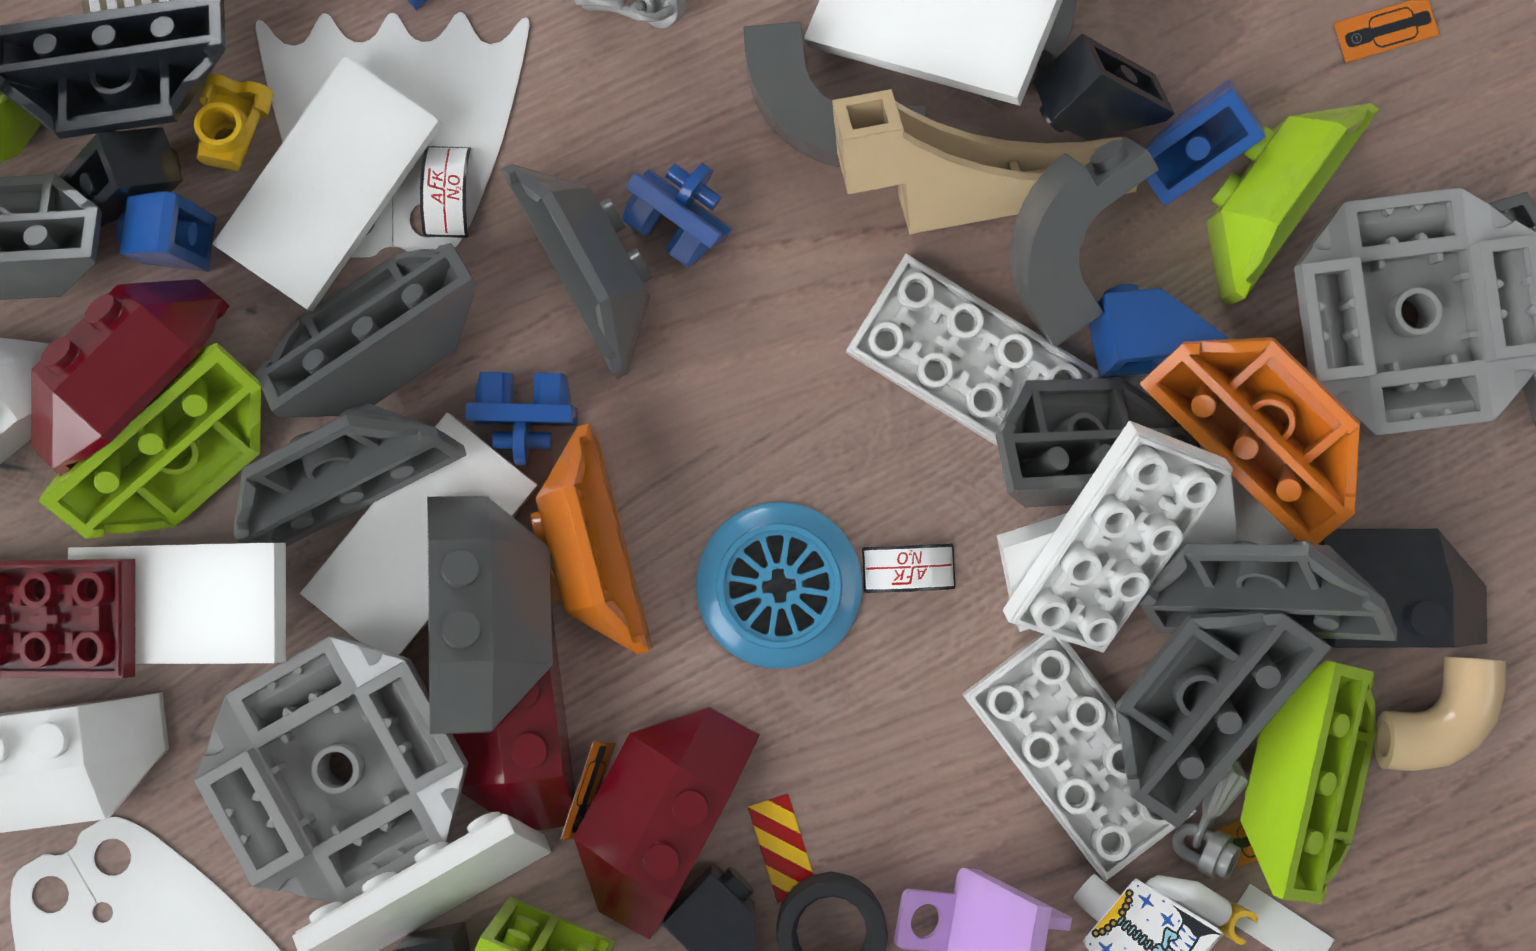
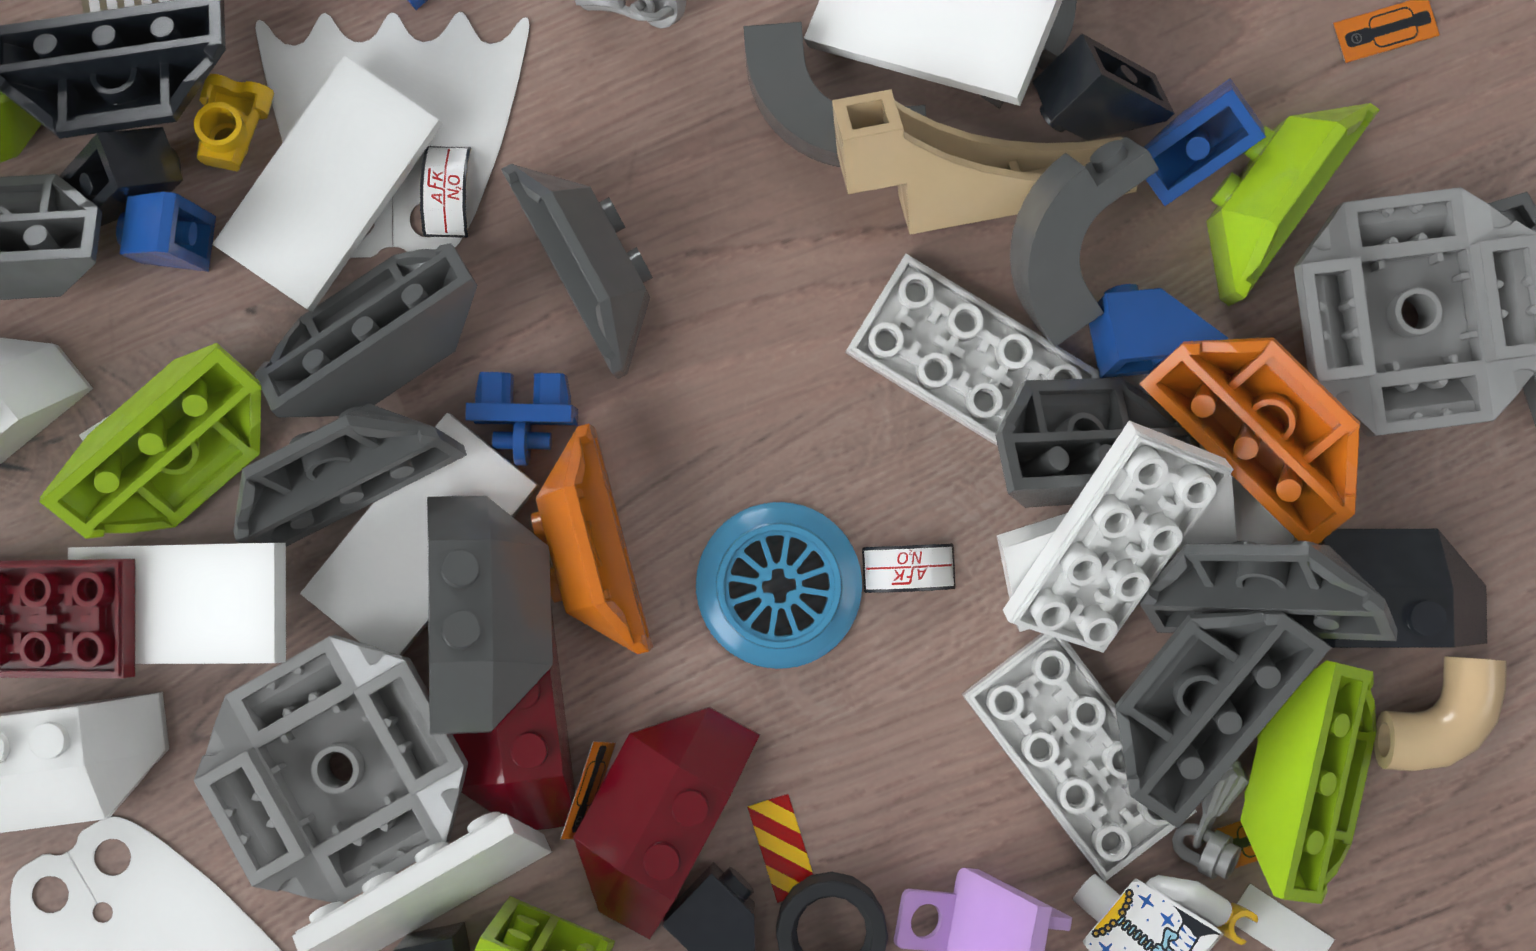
(116, 364): dark red wedge -> none
(657, 198): blue hips -> none

